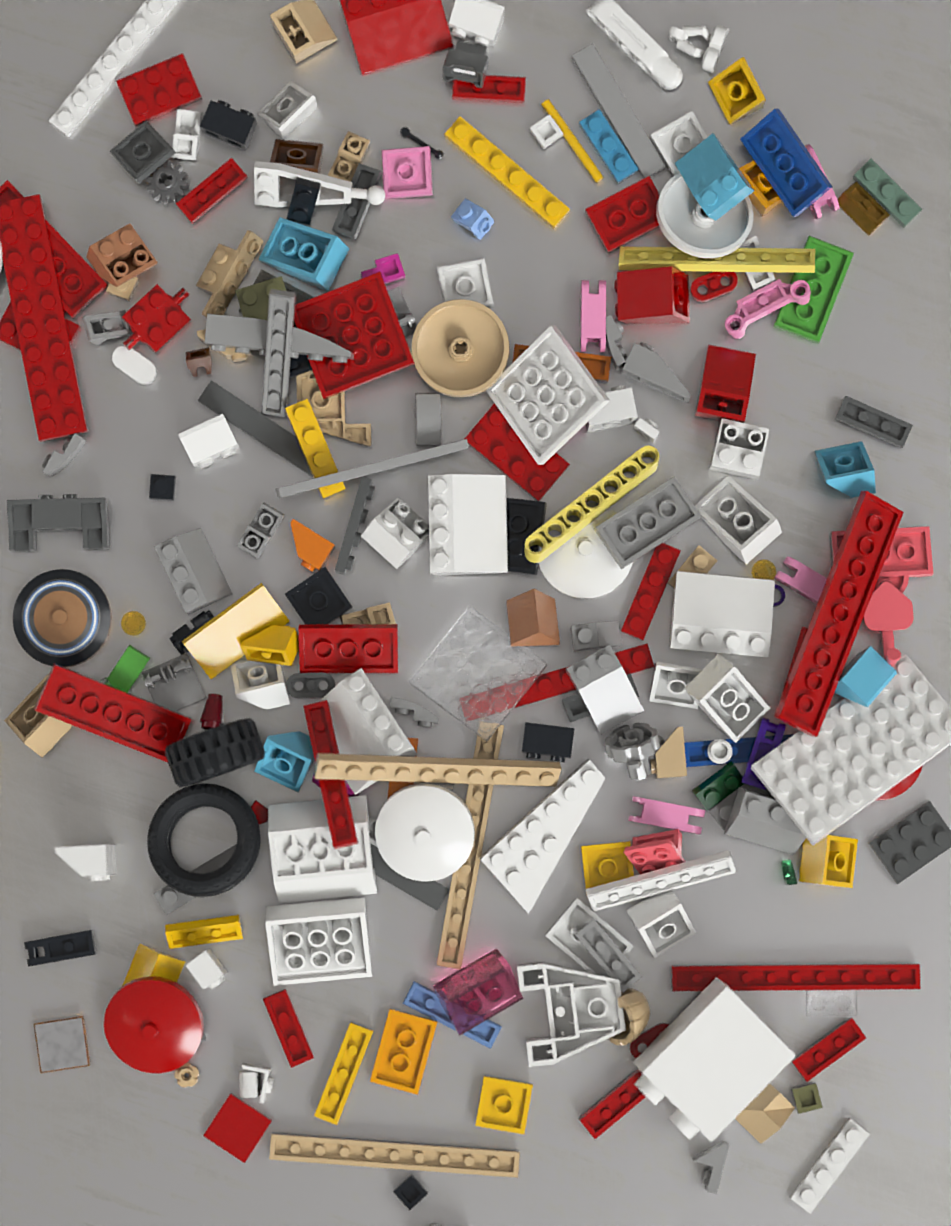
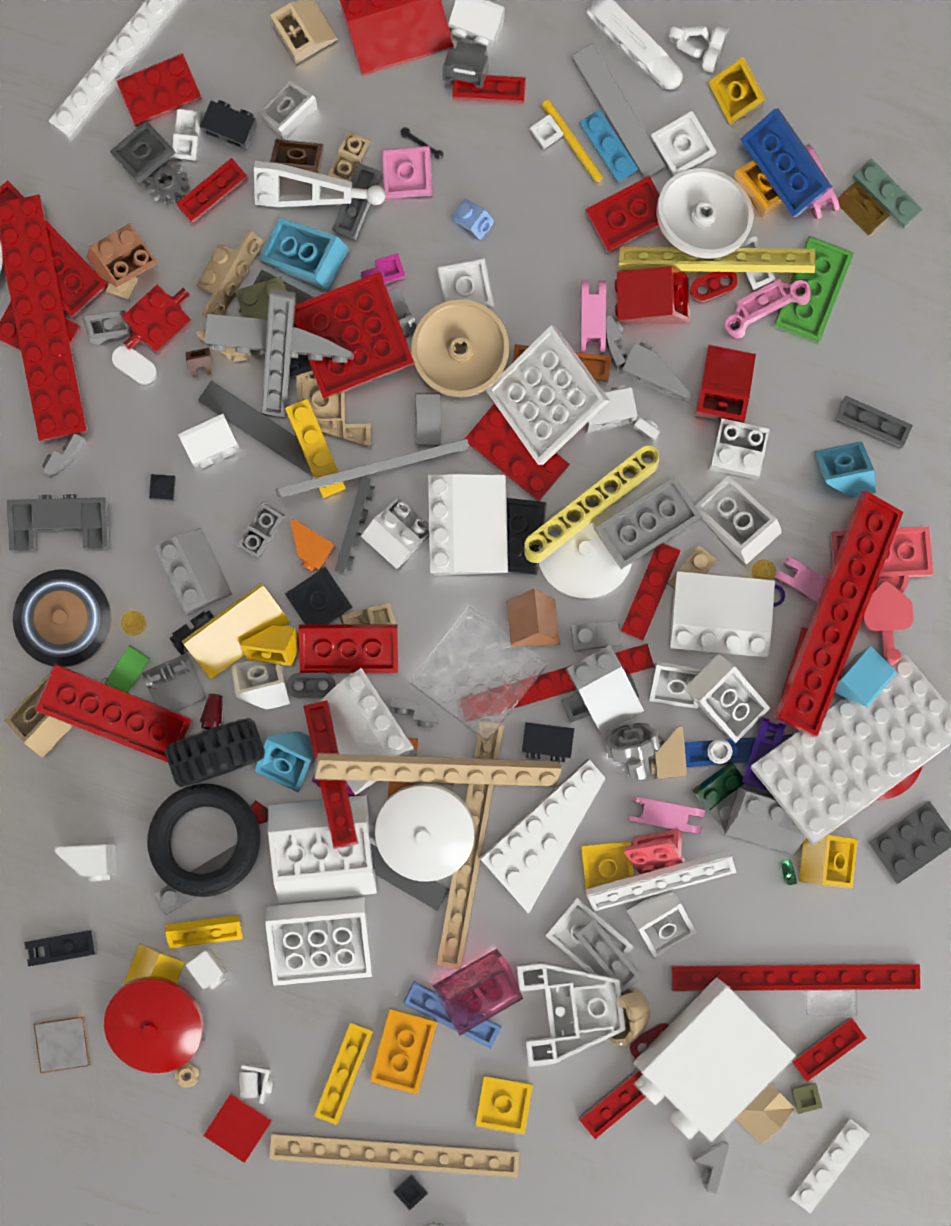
(288, 1028): red tile -> none
(303, 201): black plate -> none
(507, 172): yellow plate -> none
(713, 177): medium azure slope -> none

